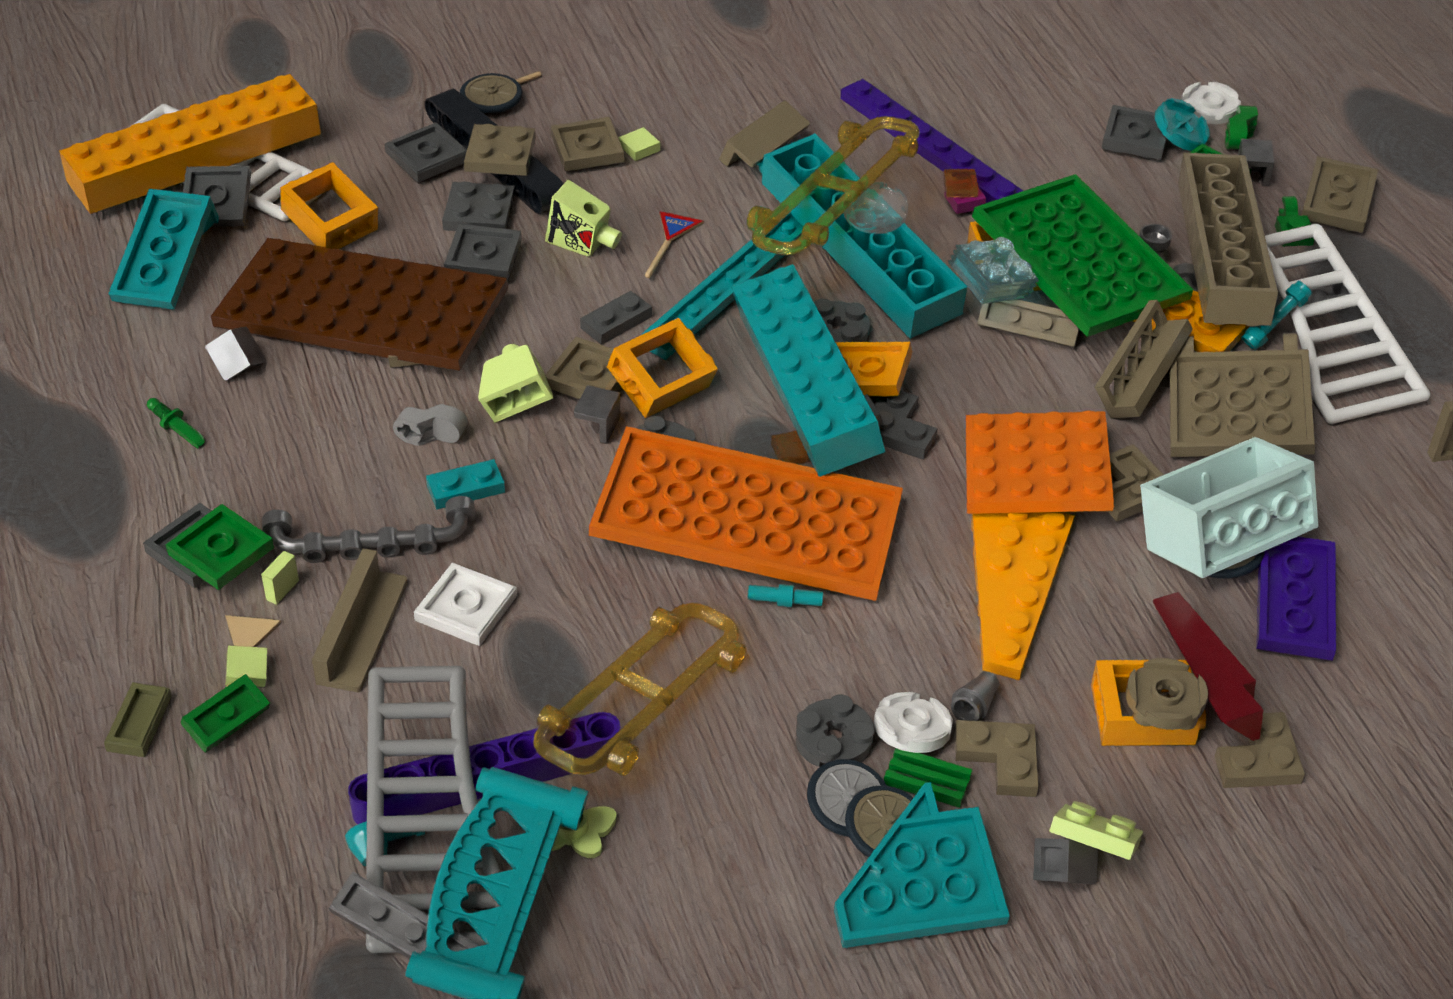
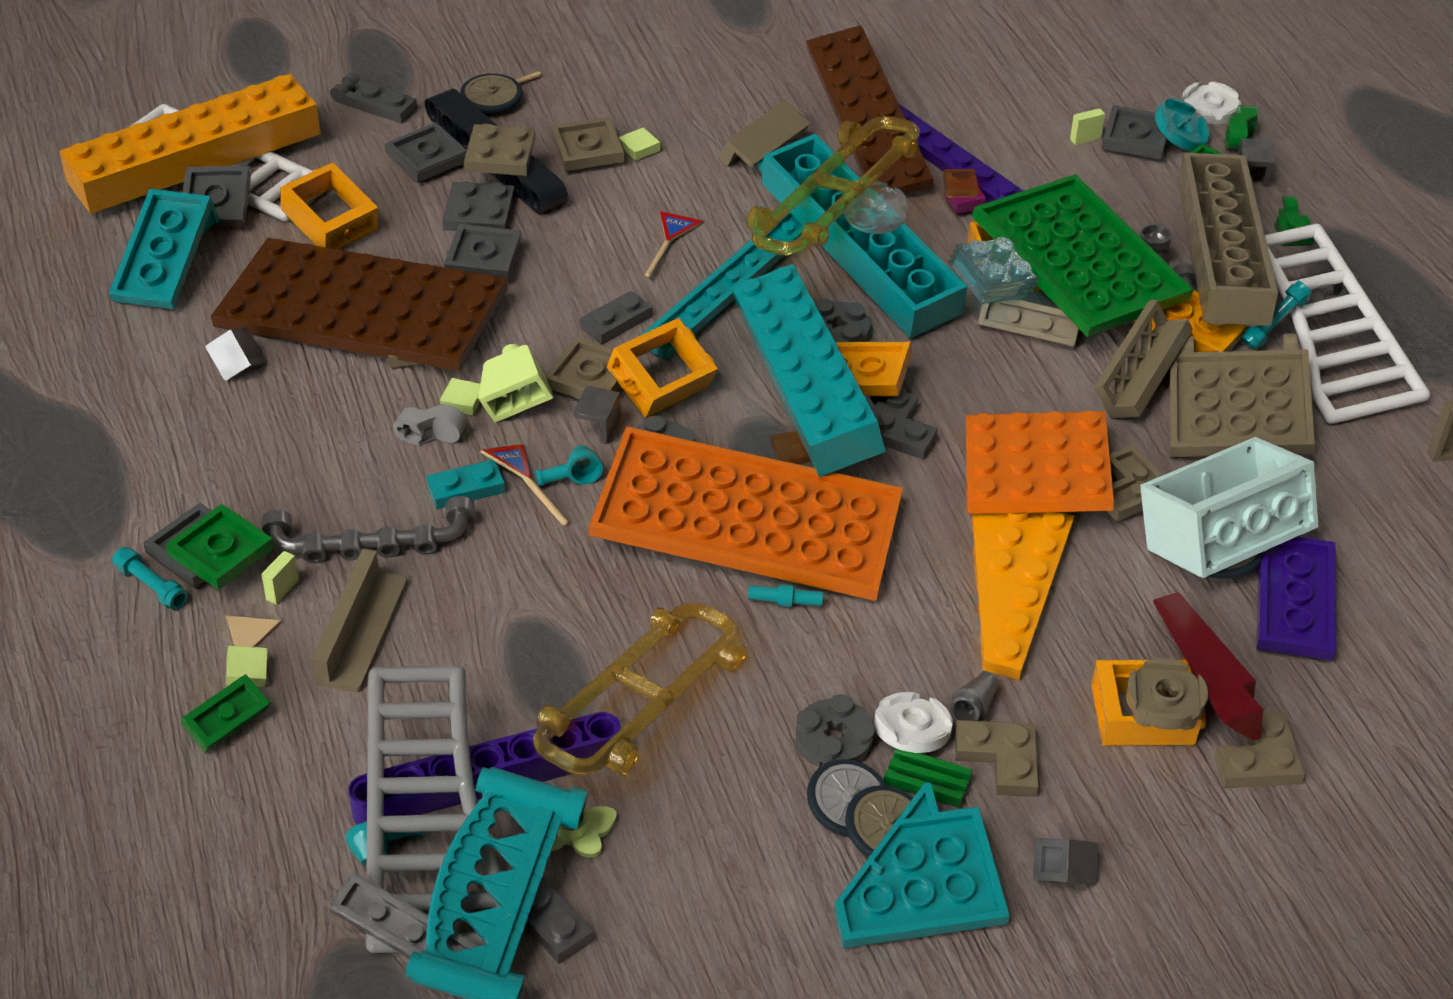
(138, 719): olive tile -> none
(169, 593): none -> teal bar
(173, 420): green piece -> none
(373, 99): none -> dark grey plate
(462, 395): none -> yellowish green tile
(465, 604): white tile -> none
(515, 460): none -> piece
(556, 924): none -> flat silver plate
(579, 221): yellowish green torso -> none
(580, 472): none -> teal bar
(861, 93): none -> reddish brown plate
(1084, 826): yellowish green plate -> none
(1087, 126): none -> yellowish green tile
(1340, 194): dark tan plate -> none

